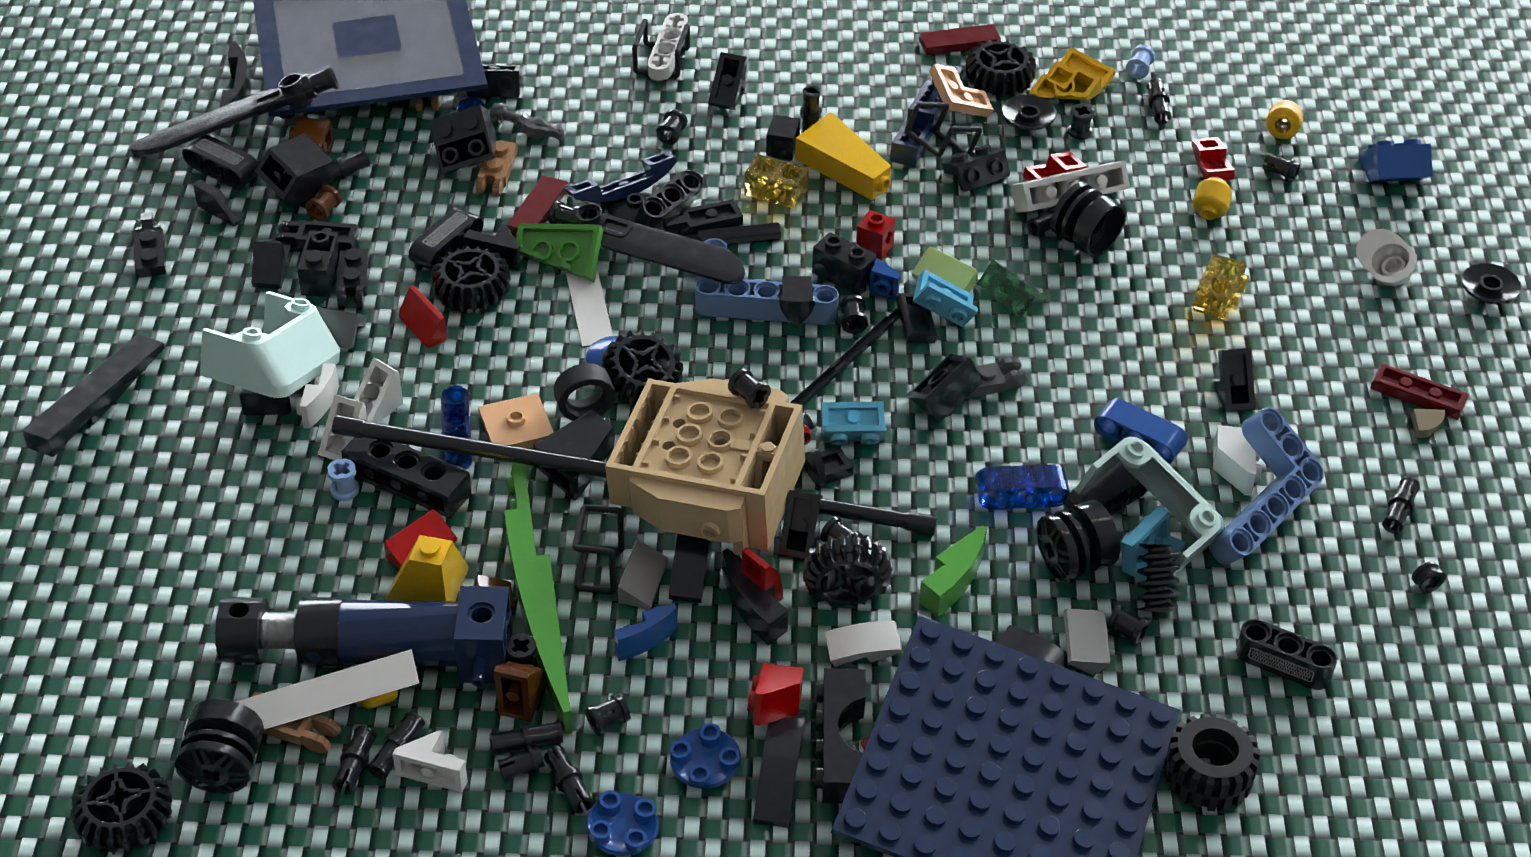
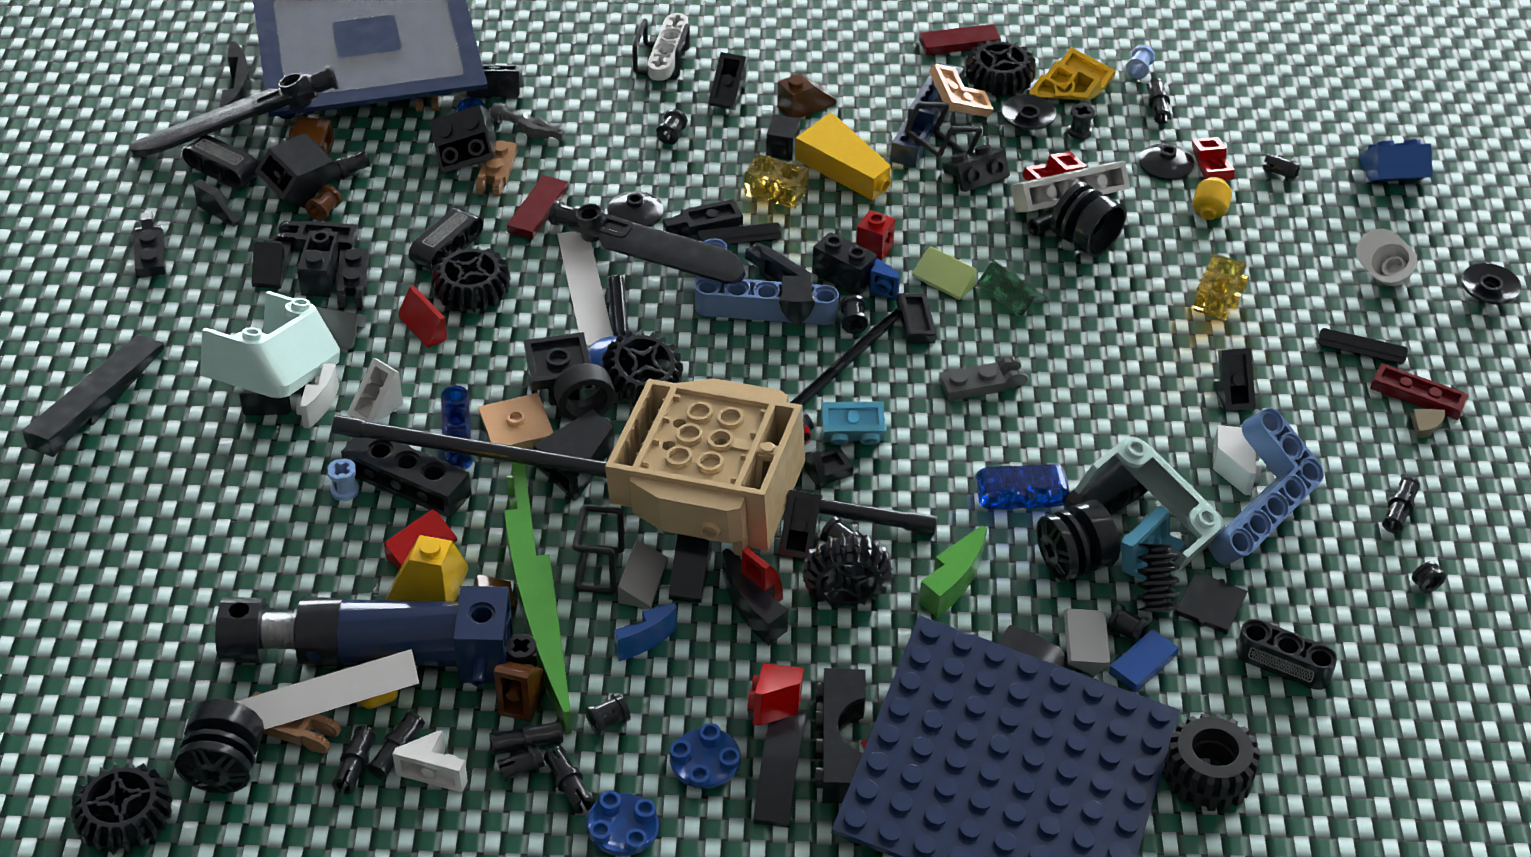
(332, 443): white slope -> none
(501, 243): black slope -> none
(550, 357): none -> black panel
(562, 246): bright green wing -> none
(618, 305): none -> black axle
(654, 169): dark blue slope -> none
(670, 199): black beam -> none
(749, 388): black bush -> none
(773, 264): none -> black hinge
(802, 96): none -> reddish brown slope
(810, 111): black pin -> none
(861, 640): white slope -> none
(944, 298): medium azure bracket -> none
(946, 386): black slope -> none
(1125, 420): blue beam -> none
(1143, 660): none -> blue tile
(1166, 162): none -> black dish
(1211, 602): none -> black piece
(1284, 119): yellow head -> none
(1363, 345): none -> black axle

